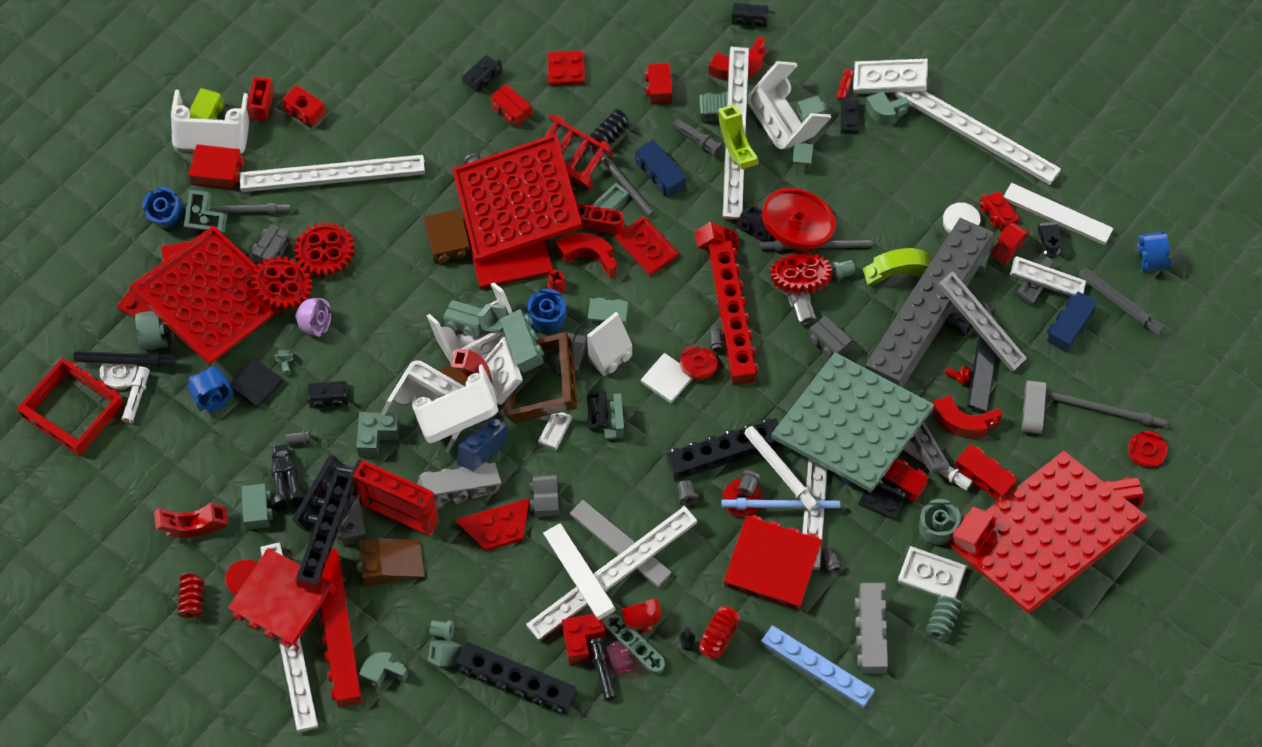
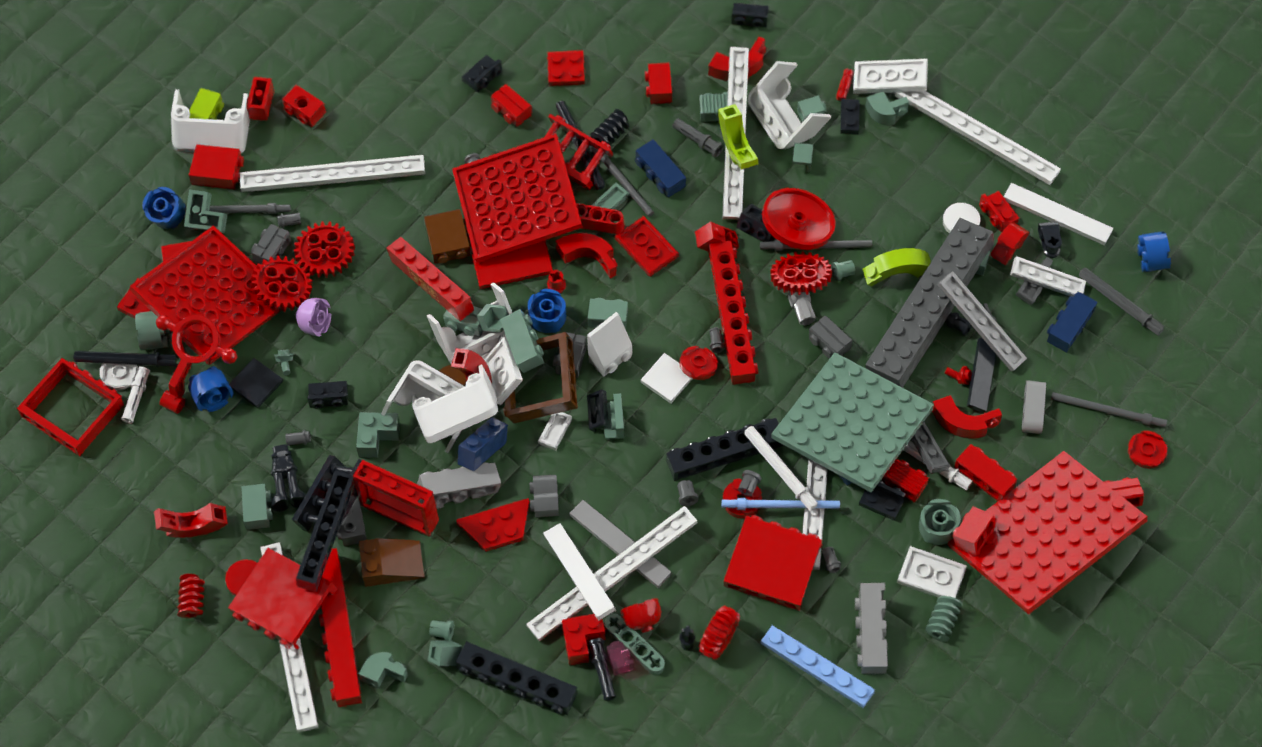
(172, 398): none -> red piece
(289, 219): none -> dark grey pin
(430, 279): none -> red brick
(586, 157): none -> black axle

